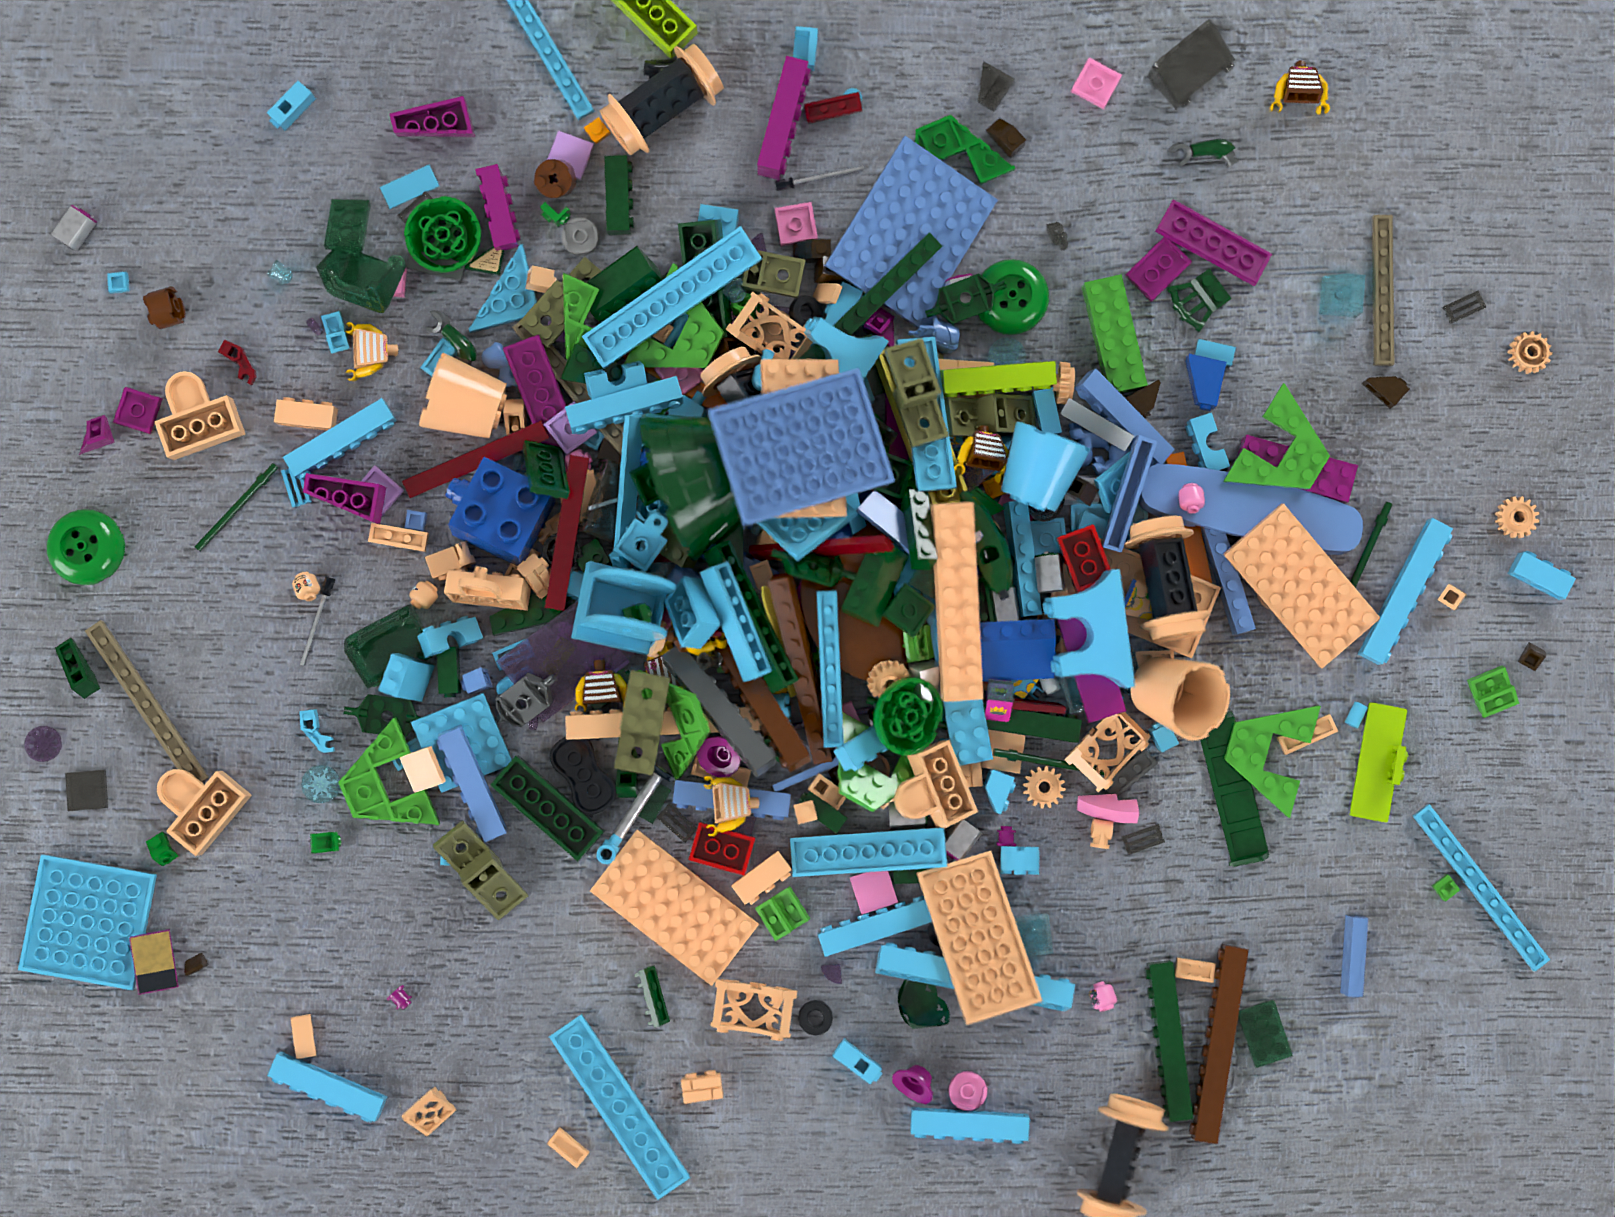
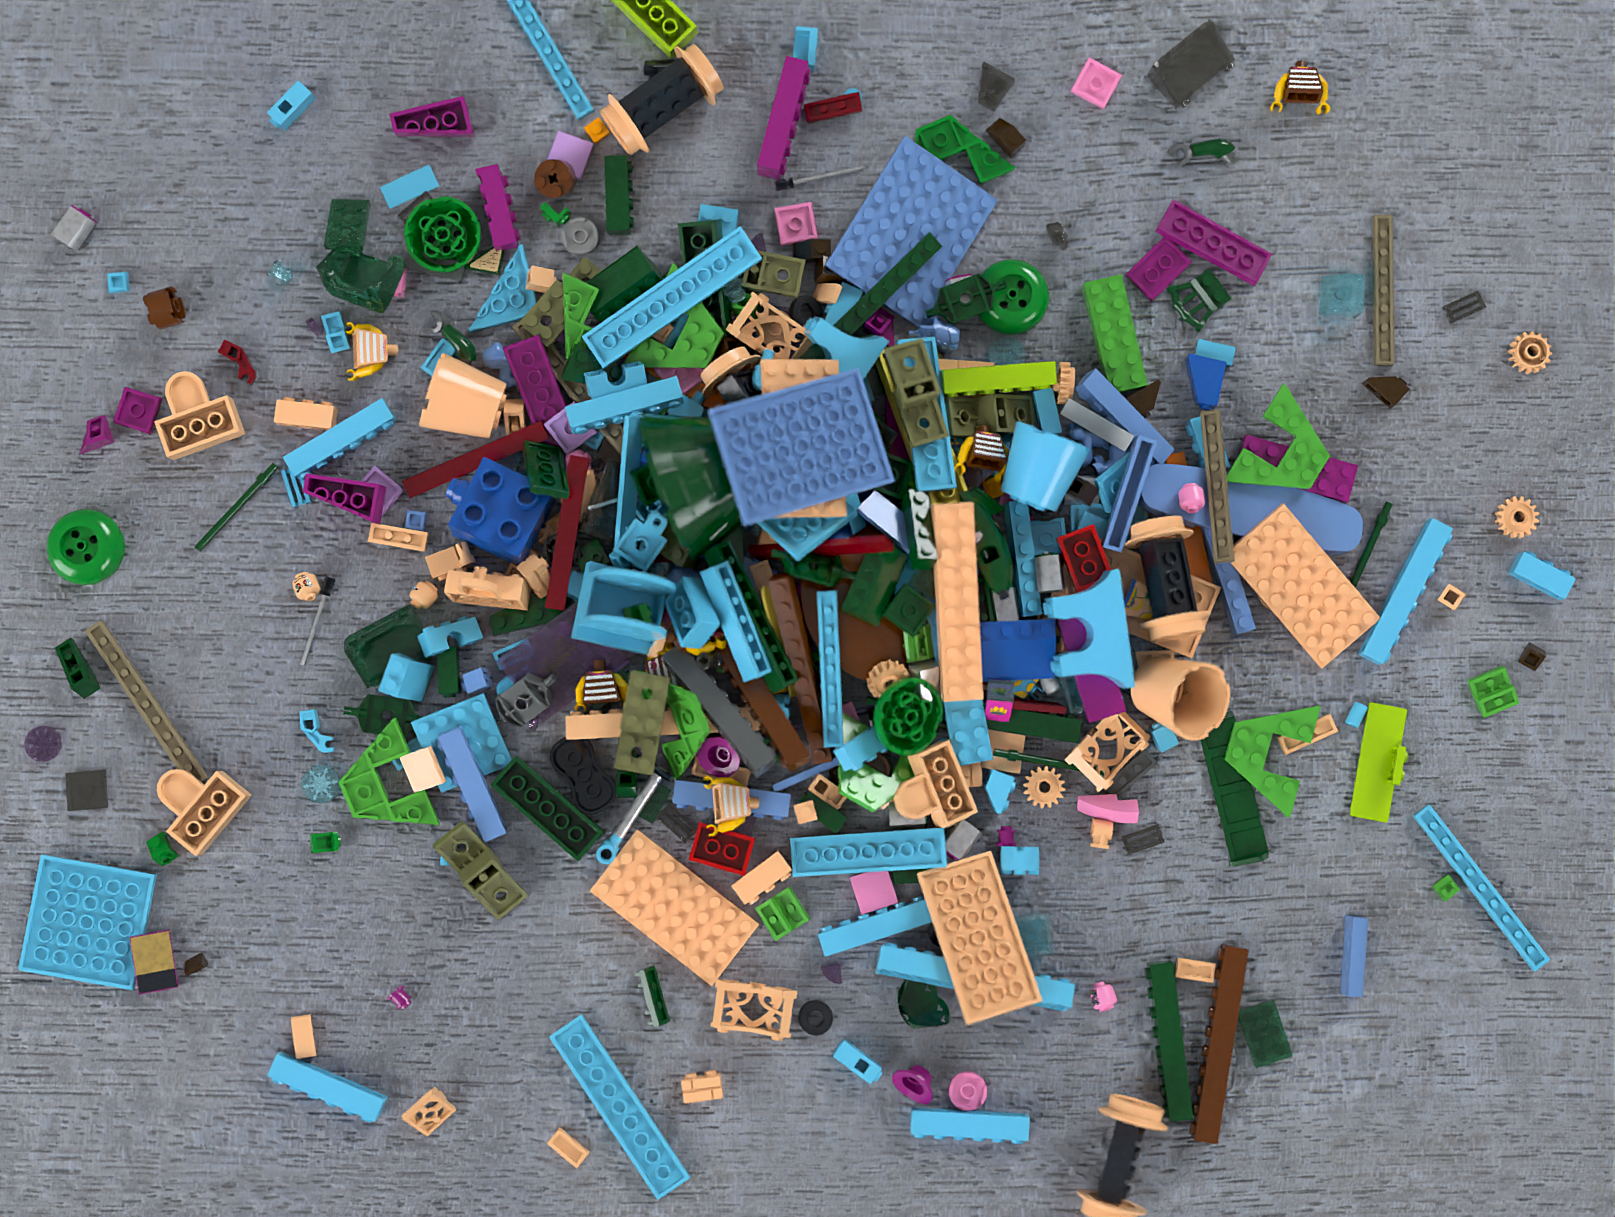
(1217, 486): none -> dark tan tile

